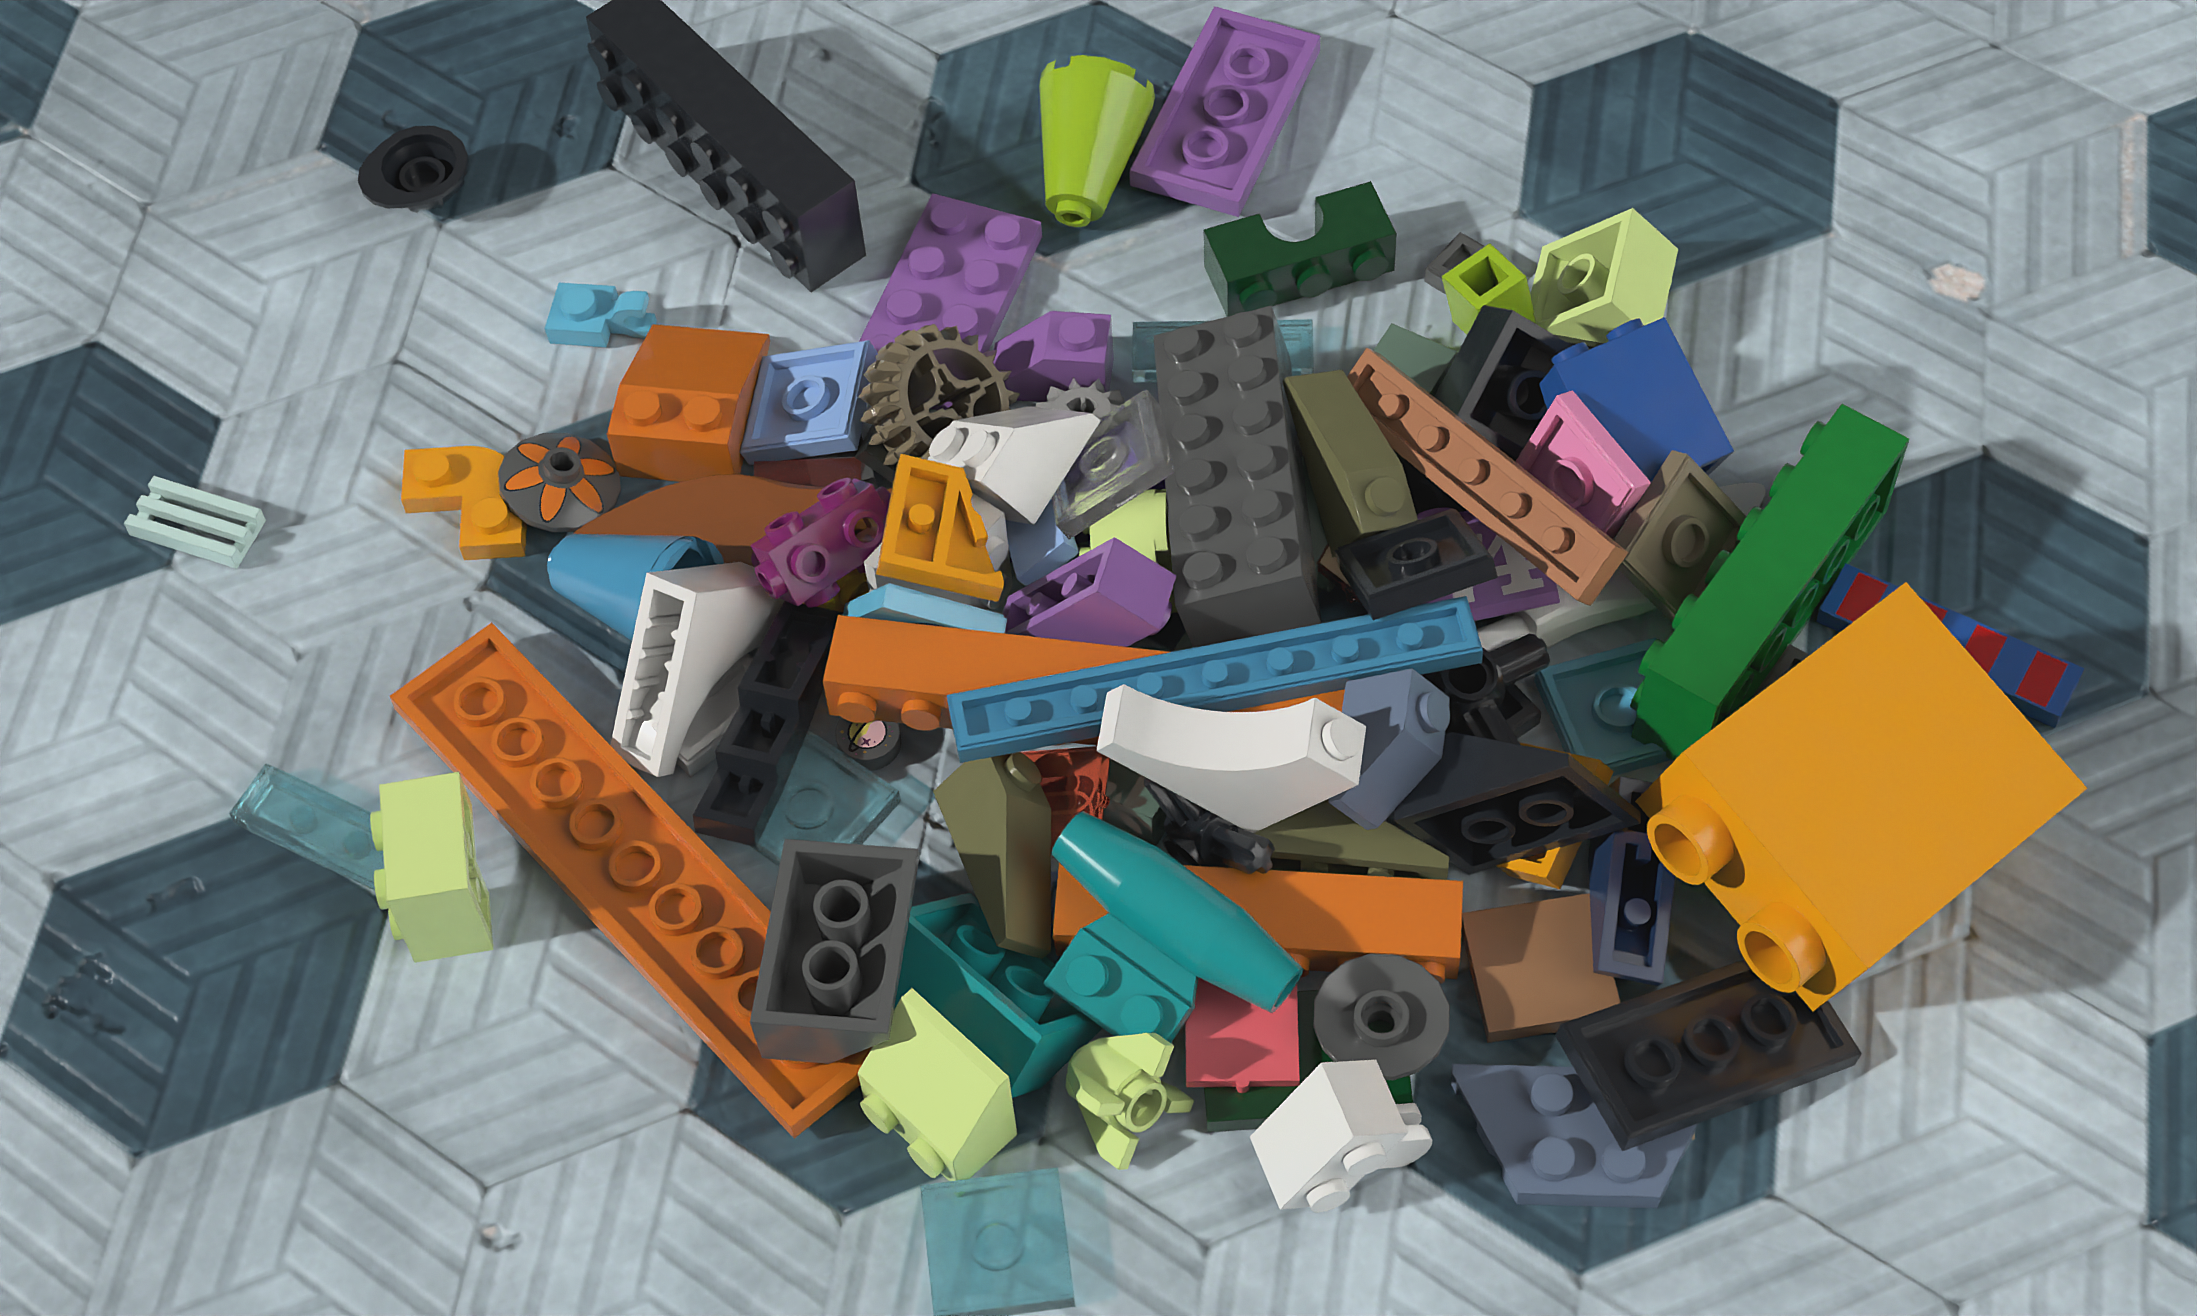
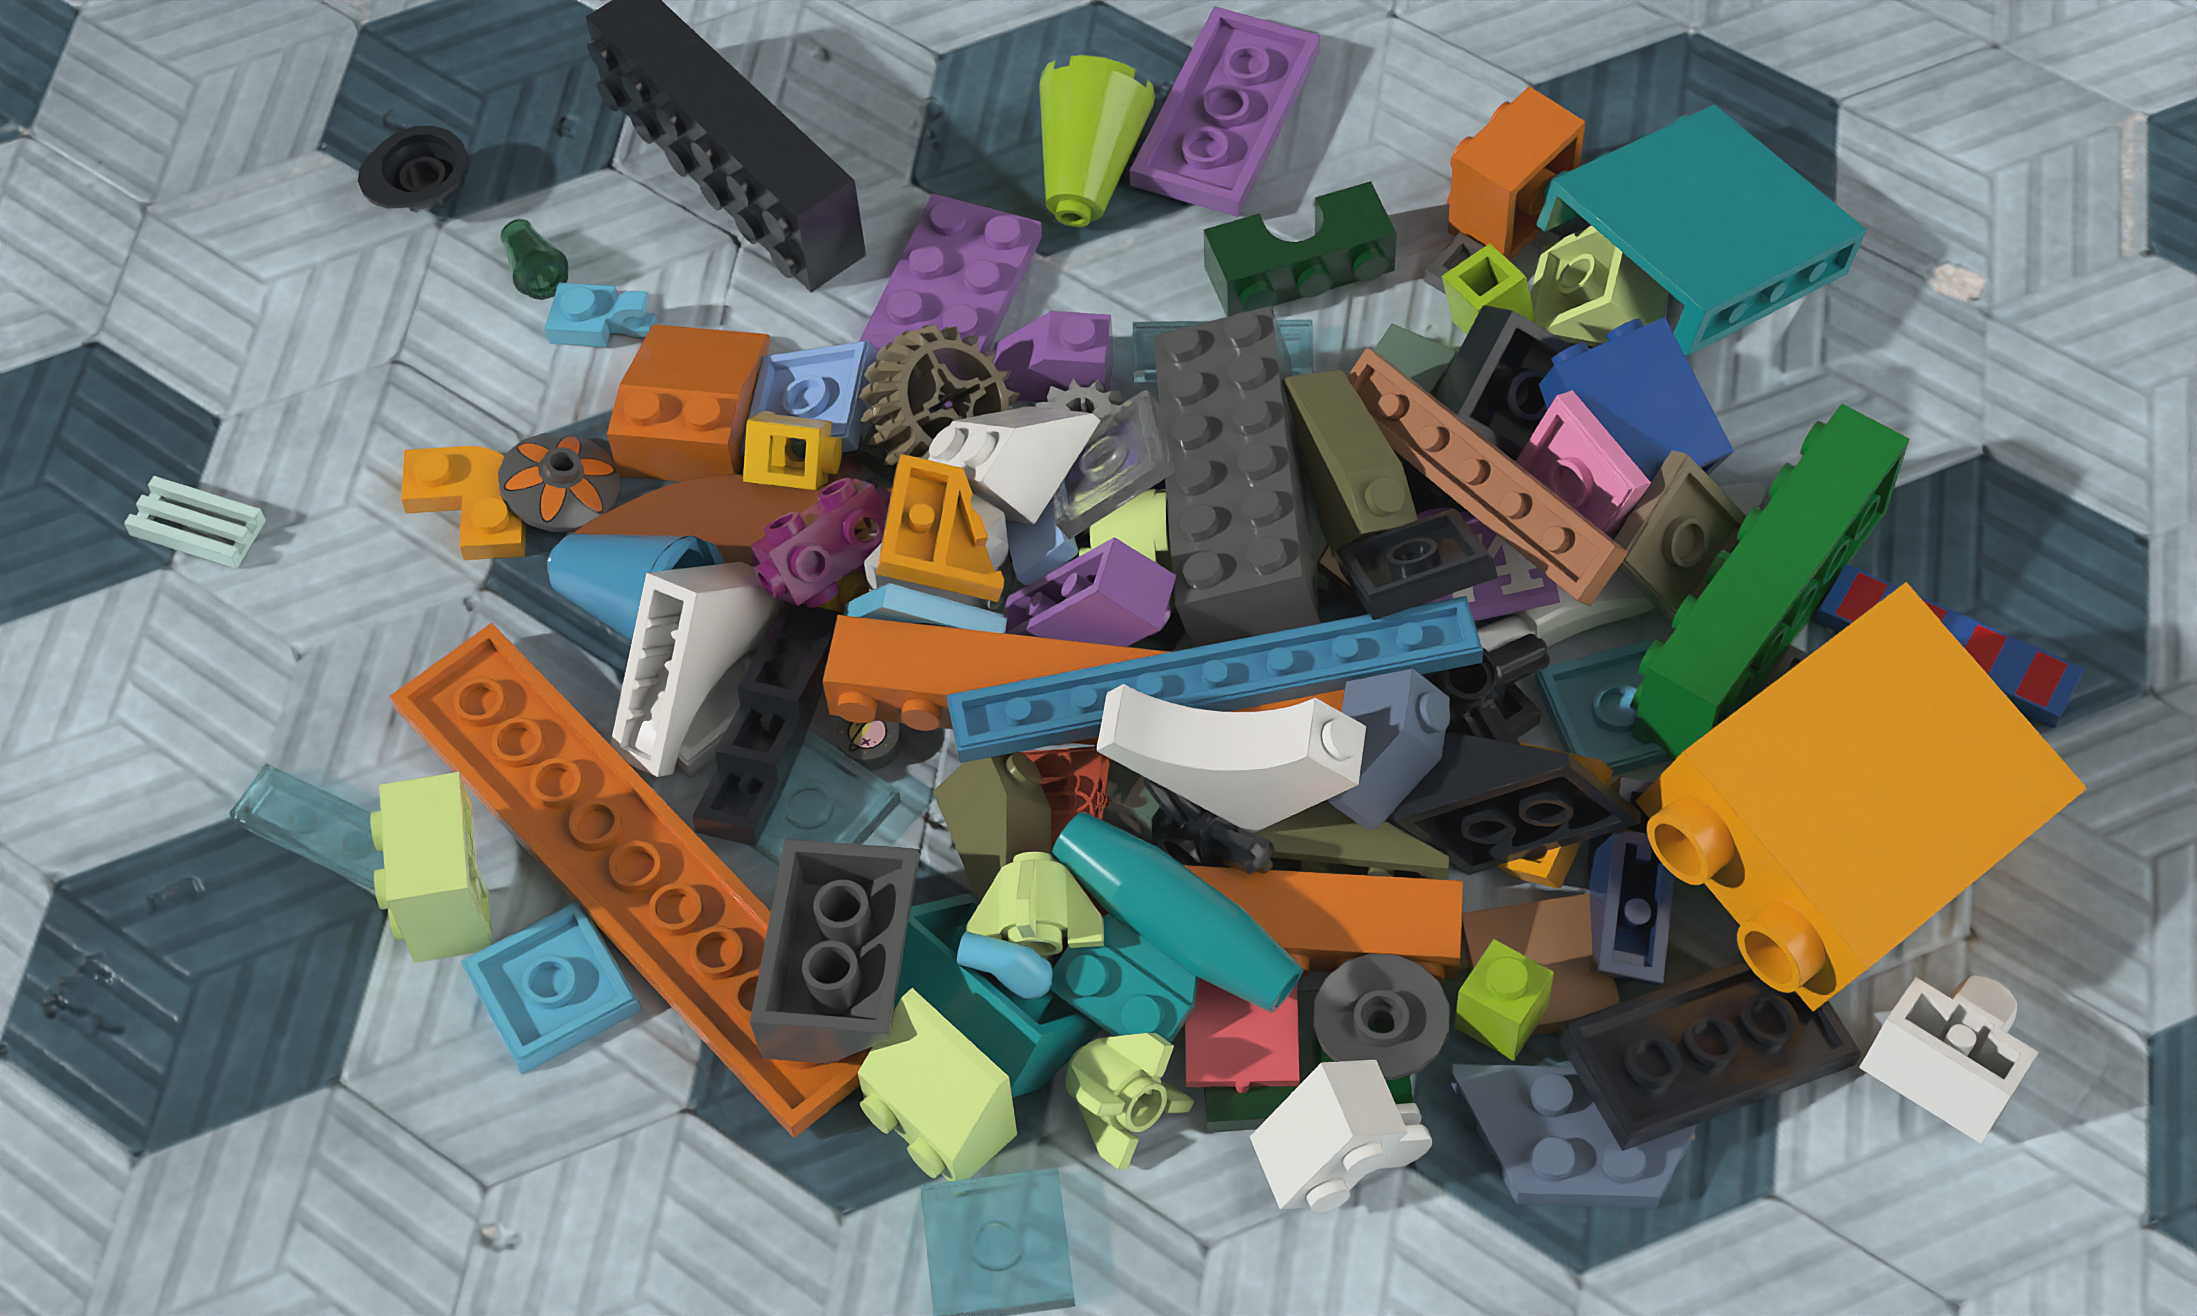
(533, 260): none -> clear green cone
(551, 986): none -> medium azure tile
(770, 454): none -> yellow brick
(1011, 963): none -> medium azure arm
(1037, 907): none -> yellowish green brick
(1503, 999): none -> lime brick
(1506, 168): none -> orange brick
(1710, 222): none -> teal panel
(1953, 1052): none -> white brick

